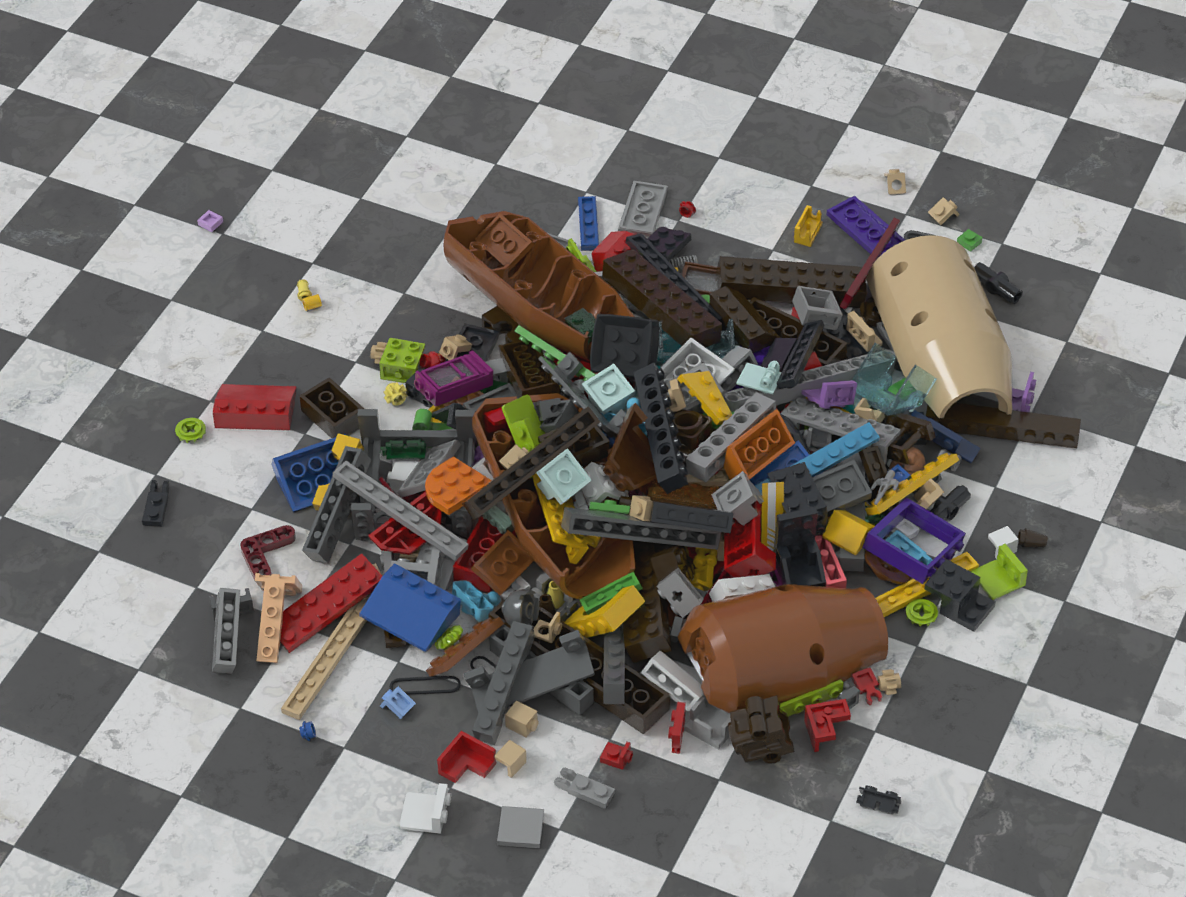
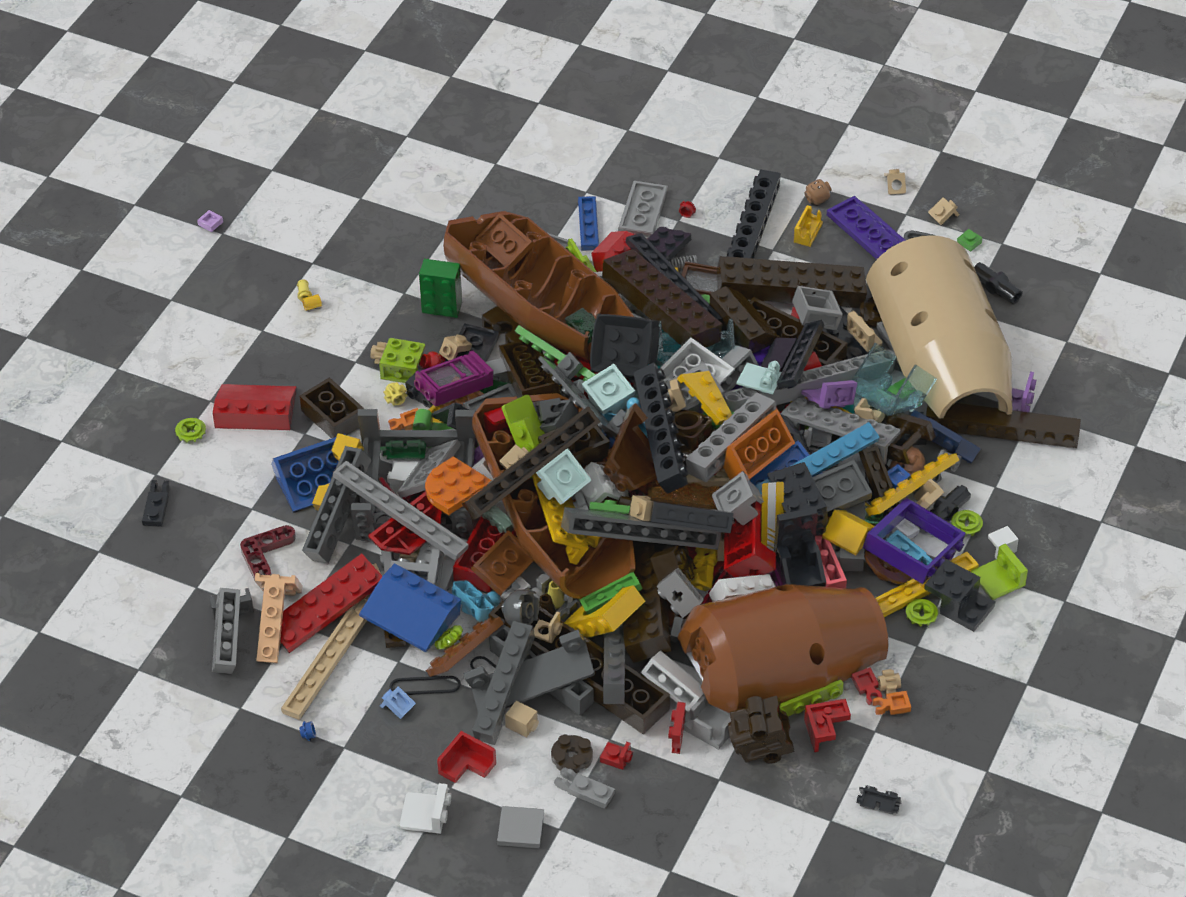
(406, 421): none -> orange plate
(440, 288): none -> green brick
(511, 756): tan panel -> none
(572, 743): none -> dark brown plate
(756, 215): none -> black brick
(817, 192): none -> medium nougat head
(851, 696): dark grey plate -> none
(859, 280): dark red tile -> none
(885, 484): light grey piece -> none
(894, 702): none -> orange plate
(974, 519): none -> lime gear
(1030, 538): dark brown cone -> none

